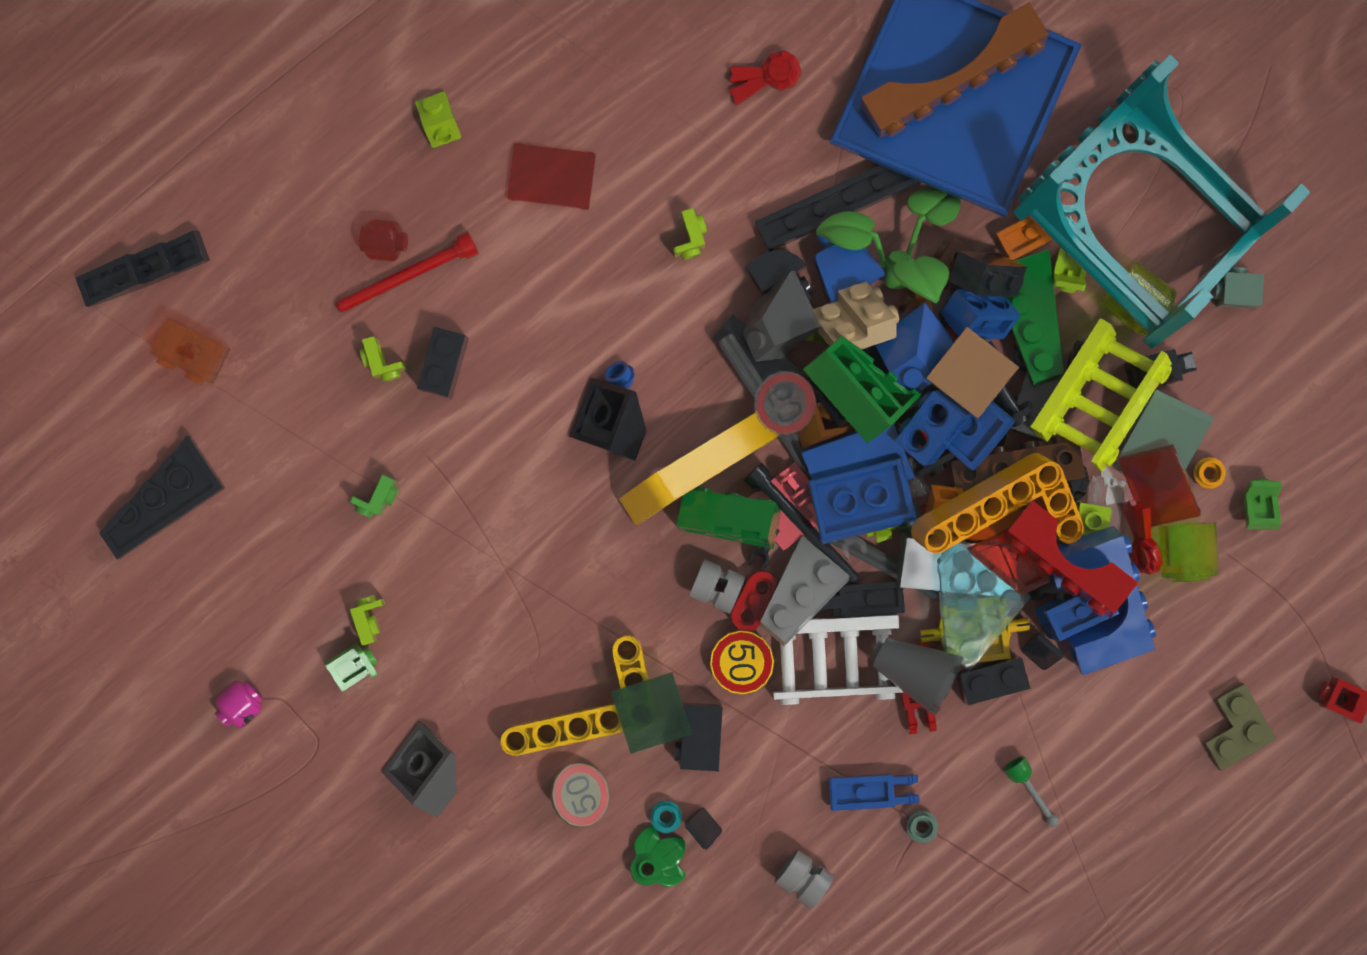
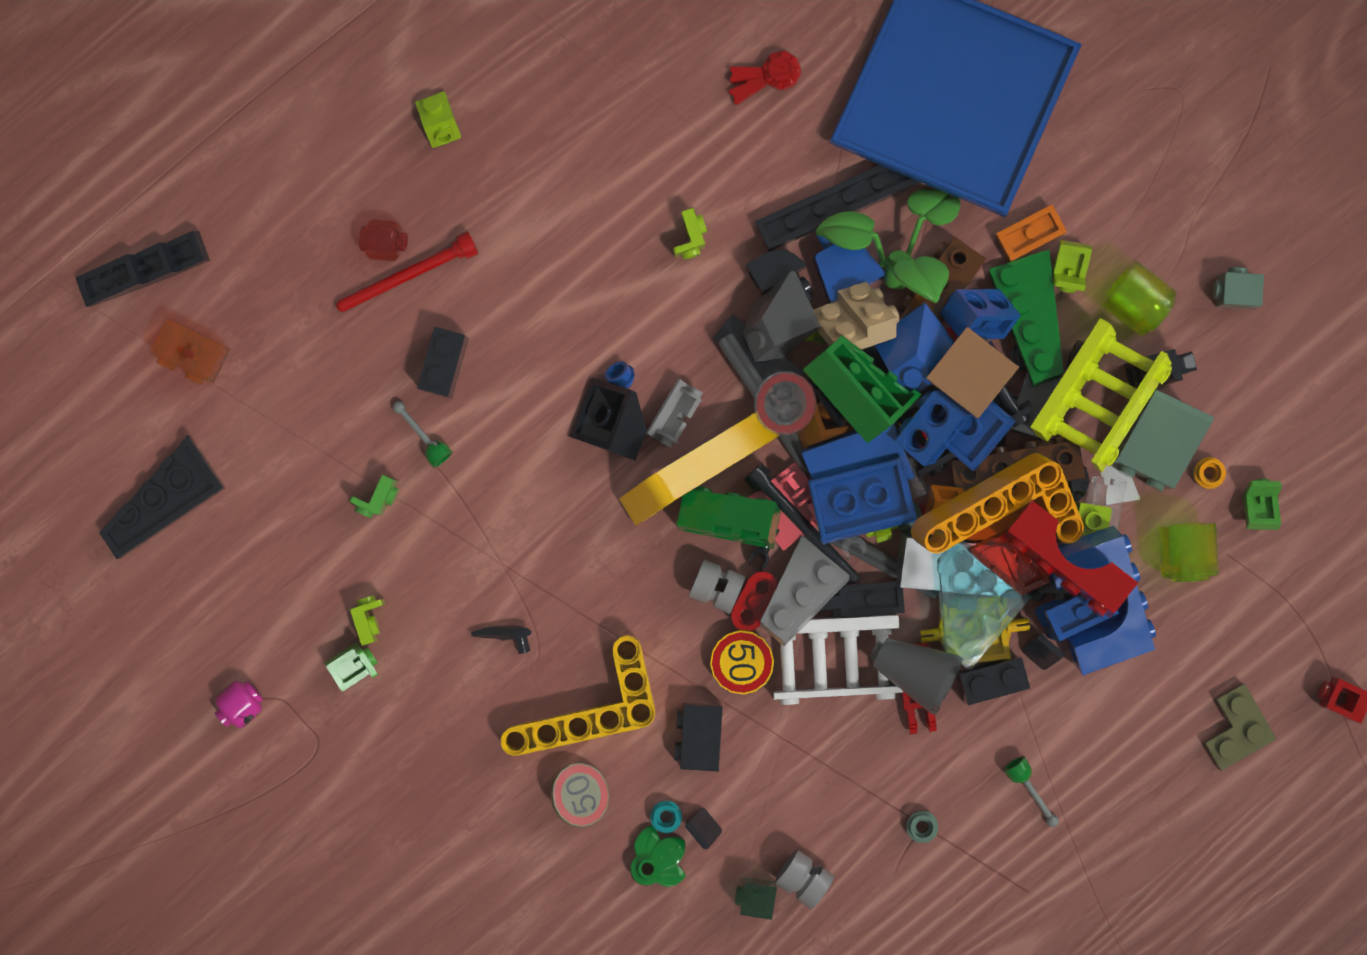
(373, 357): lime bracket -> none
(424, 771): dark grey slope -> none
(436, 451): none -> hinge
(507, 633): none -> black bar
(551, 176): clear red piece -> none
(651, 712): clear green tile -> none
(669, 421): none -> light grey hinge
(756, 898): none -> clear green brick
(869, 791): blue hinge -> none
(899, 103): dark orange arch -> none
(987, 274): black brick -> none
(1145, 550): red piece -> none
(1149, 113): teal arch -> none
(1160, 483): clear red piece -> none

